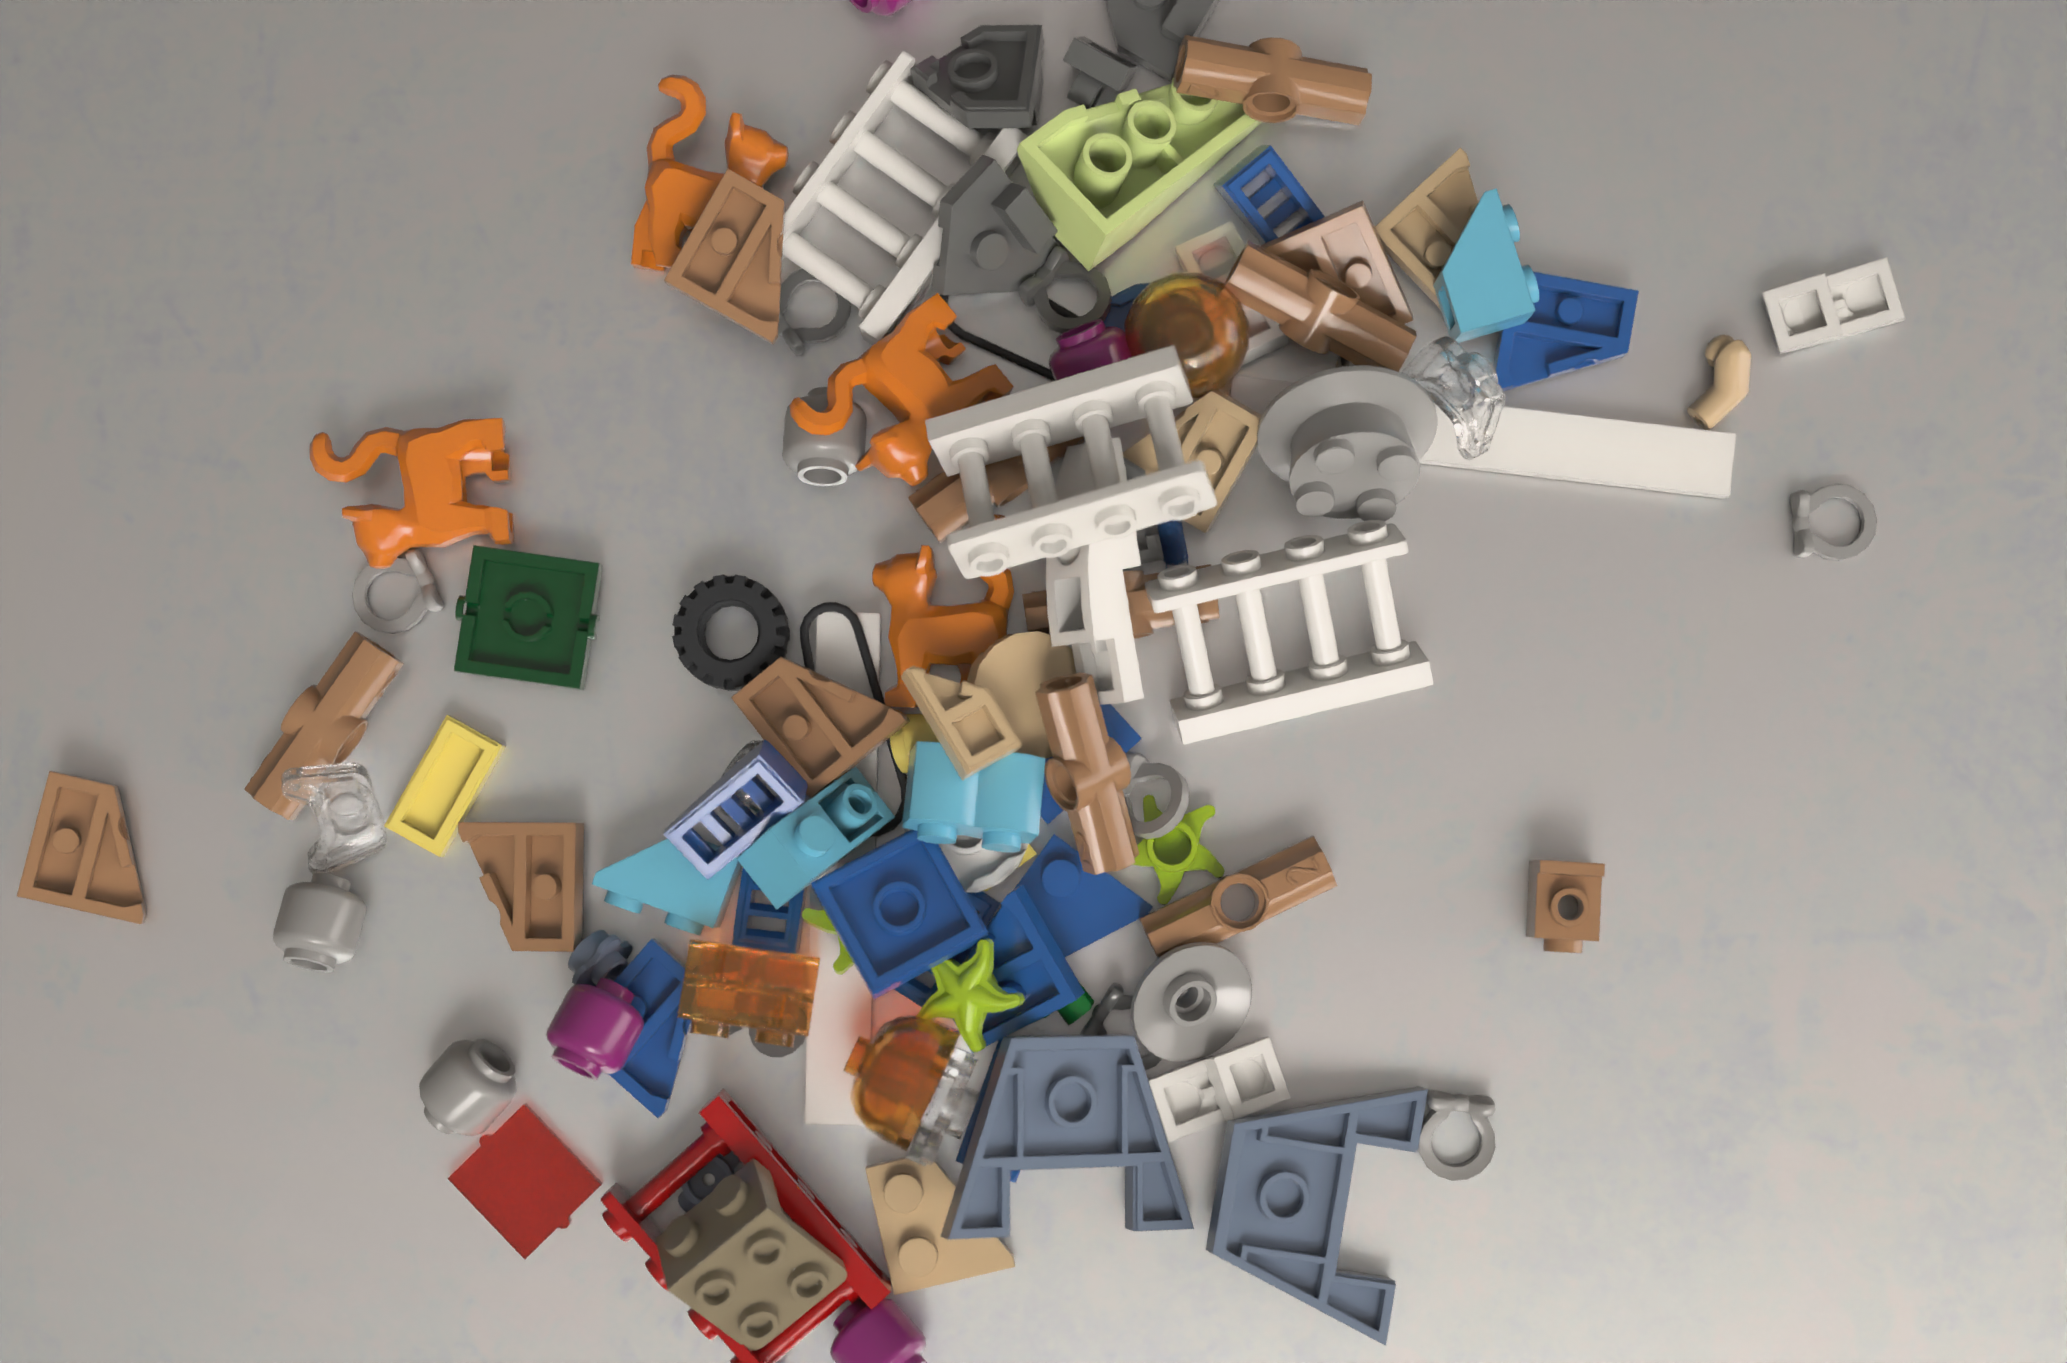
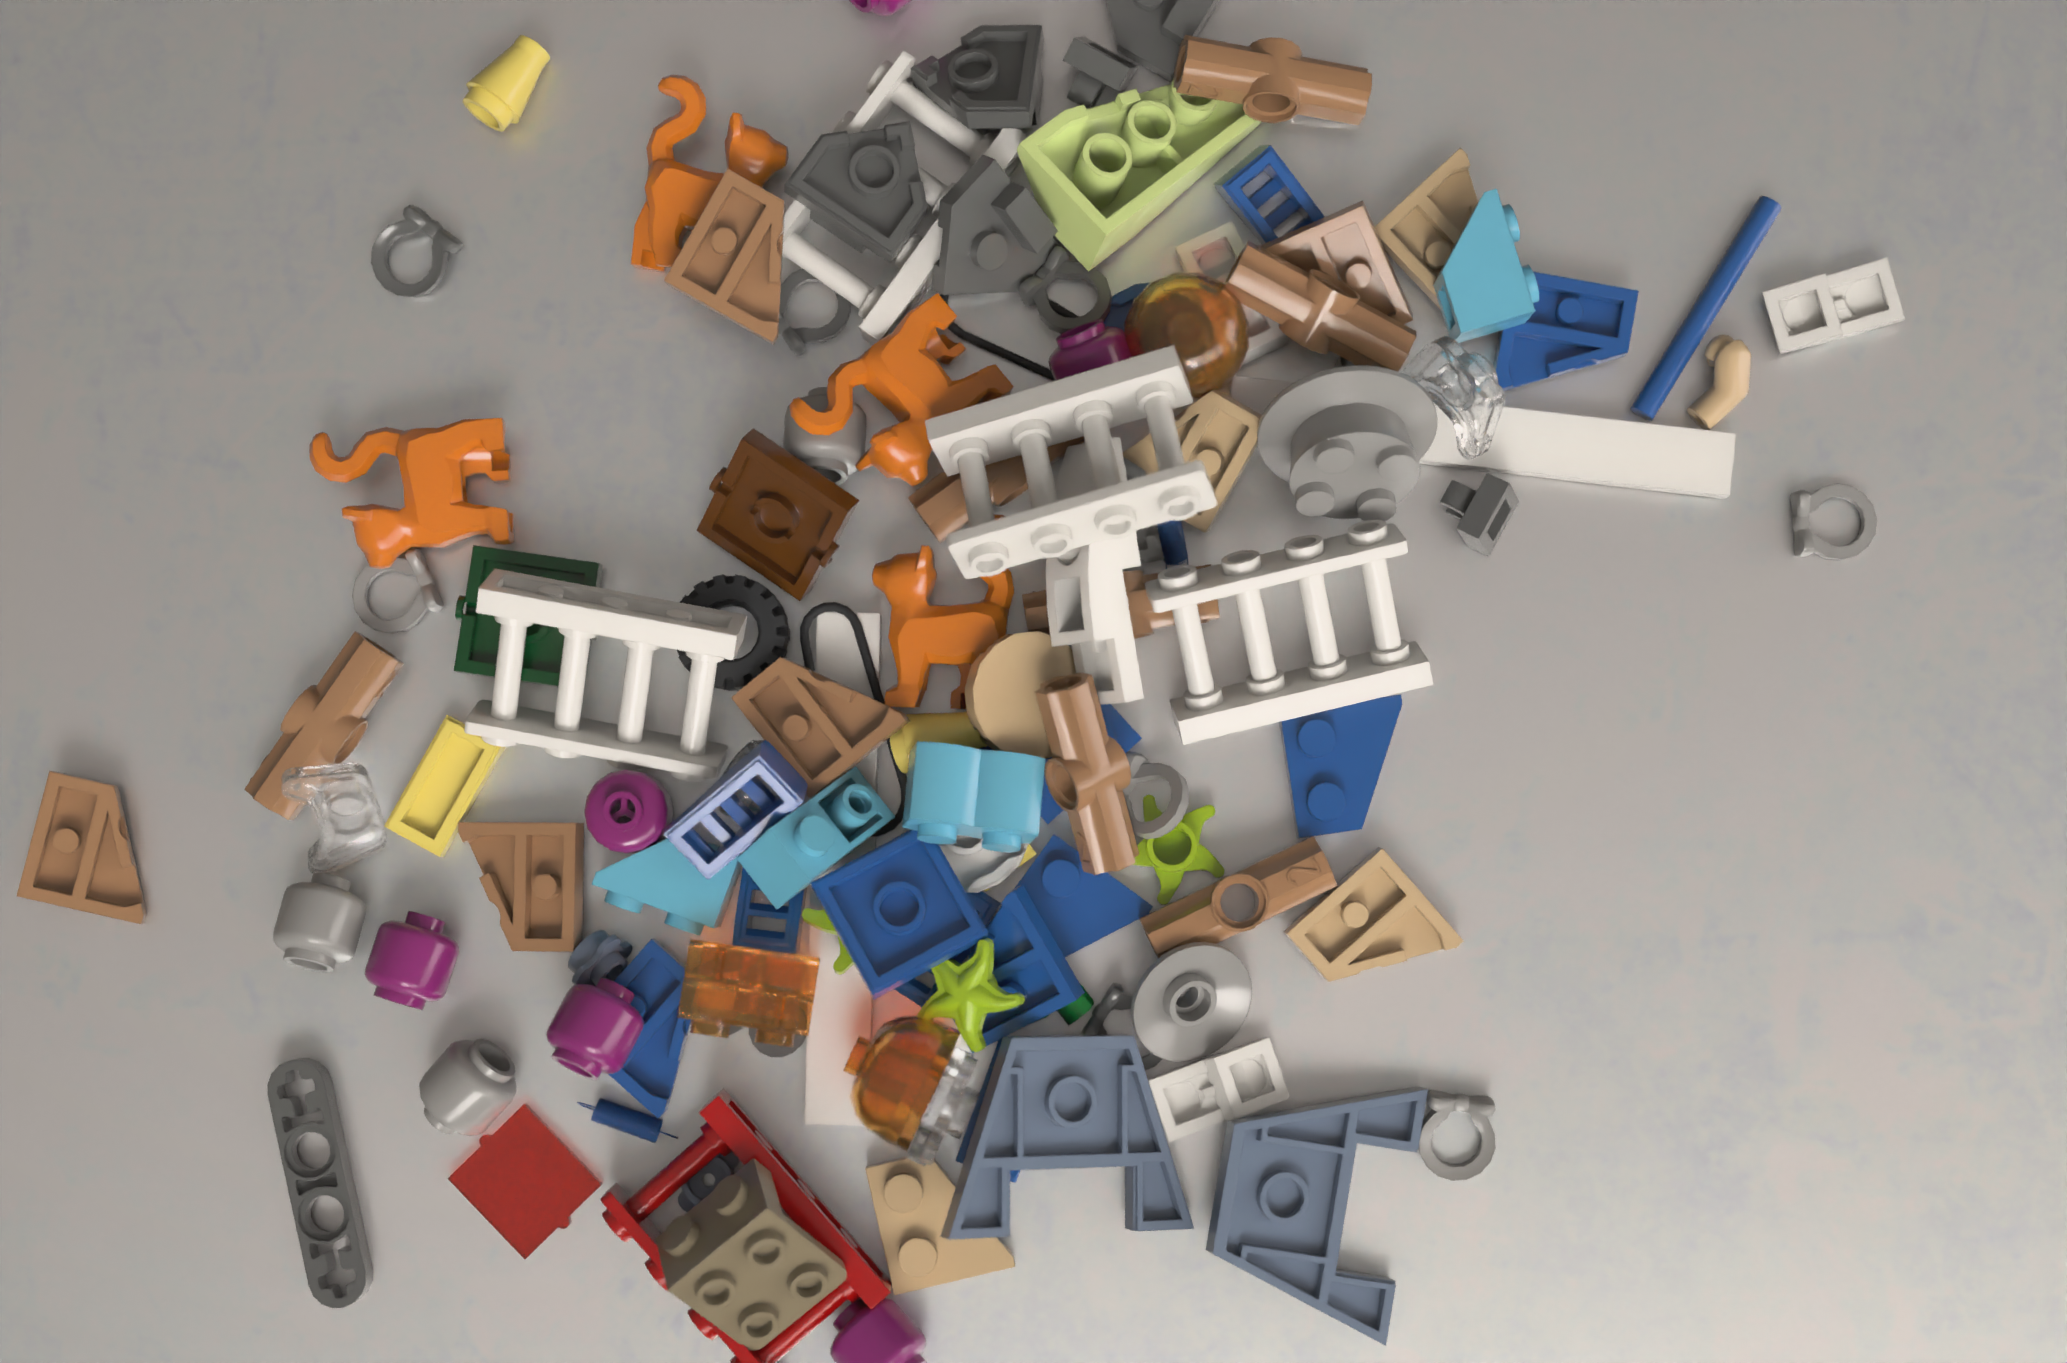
(308, 1184): none -> dark grey beam
(412, 961): none -> magenta head
(442, 244): none -> dark grey piece
(504, 86): none -> light yellow cone
(626, 1120): none -> blue piece
(643, 626): none -> white fence
(648, 822): none -> magenta head
(776, 514): none -> reddish brown plate
(863, 187): none -> dark grey plate
(963, 720): tan tile -> none
(1336, 763): none -> blue wing
(1370, 922): none -> tan wing
(1481, 513): none -> dark grey tile
(1546, 886): medium nougat brick -> none
(1706, 308): none -> blue bar

